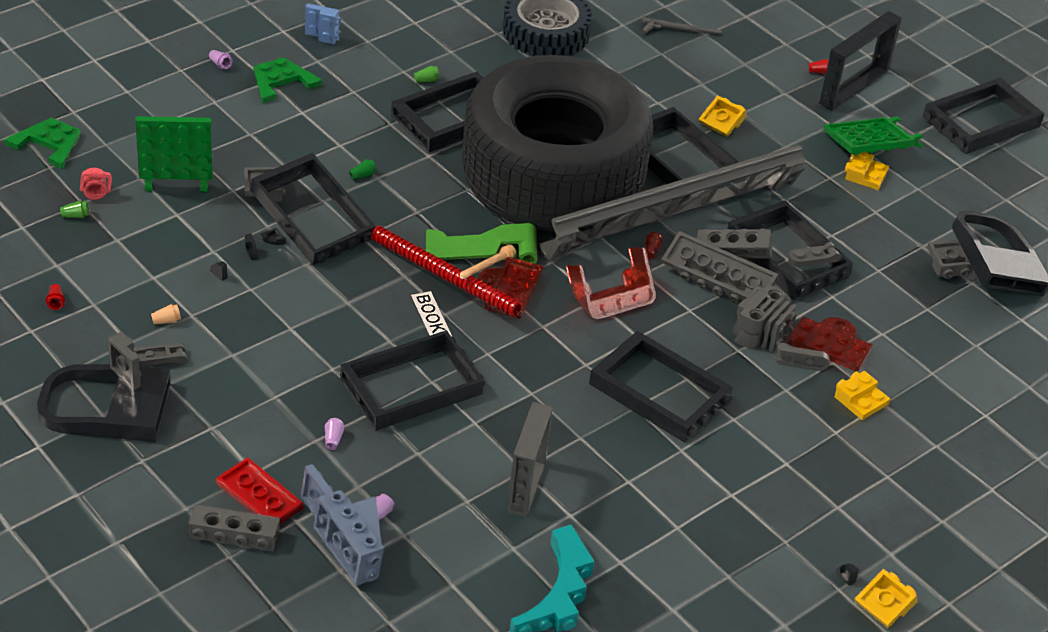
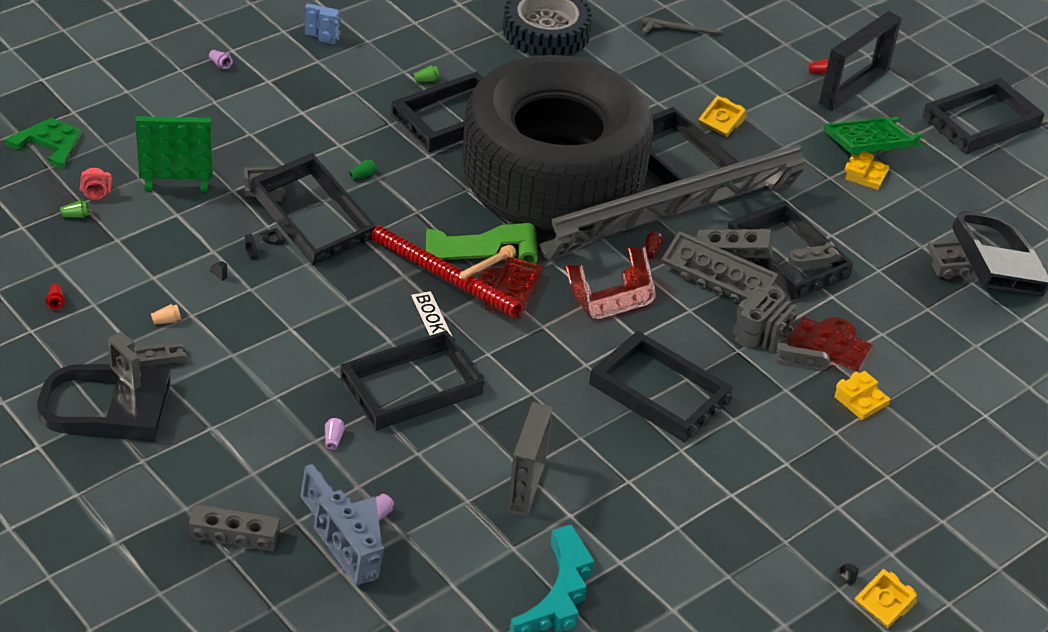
(259, 491): red tile -> none
(279, 73): green wing -> none

